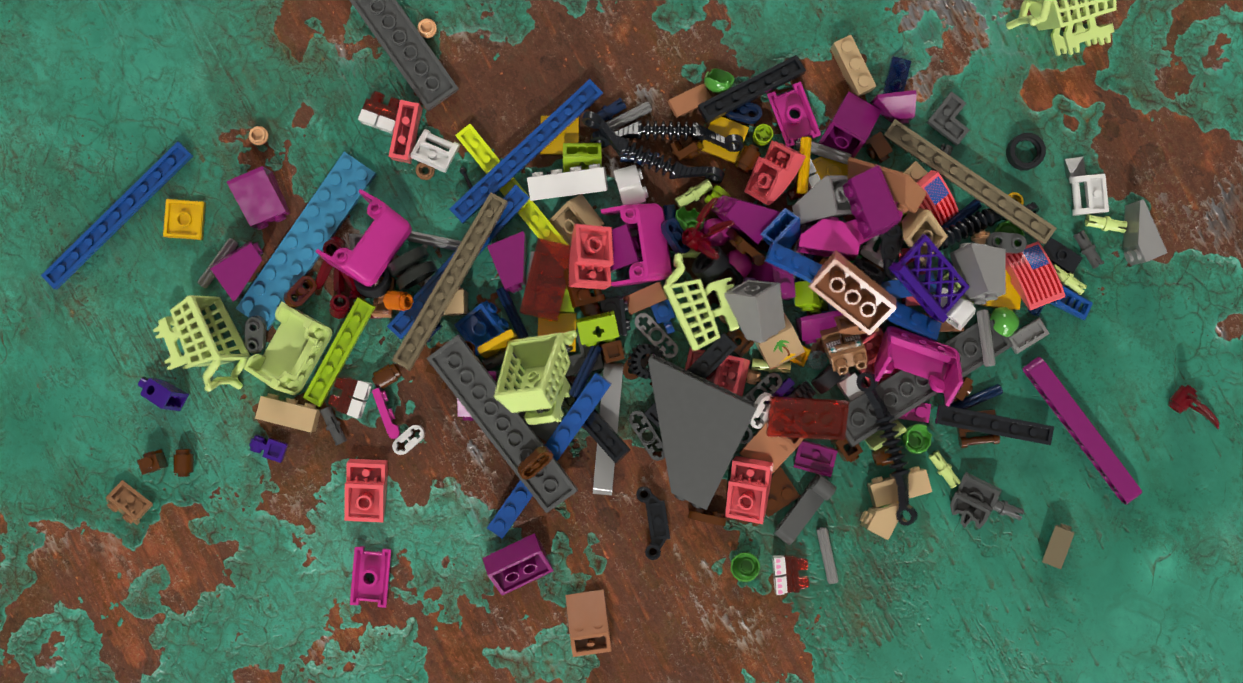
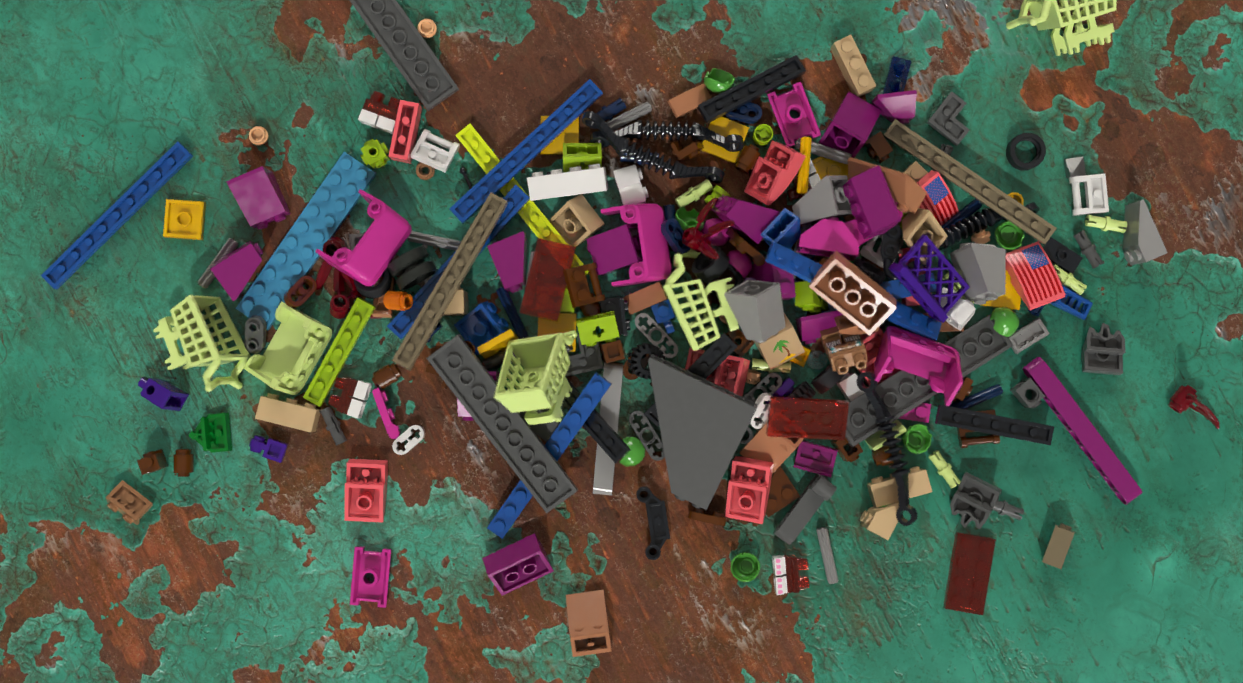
(214, 433): none -> green slope
(381, 156): none -> lime brick
(535, 462): reddish brown plate -> none
(585, 371): dark blue axle -> none
(591, 257): coral slope -> none
(636, 454): none -> bright green hair
(969, 573): none -> clear red plate
(986, 338): light grey axle -> none
(1007, 241): dark grey plate -> none
(1020, 389): none -> dark grey brick
(1103, 351): none -> dark grey plate

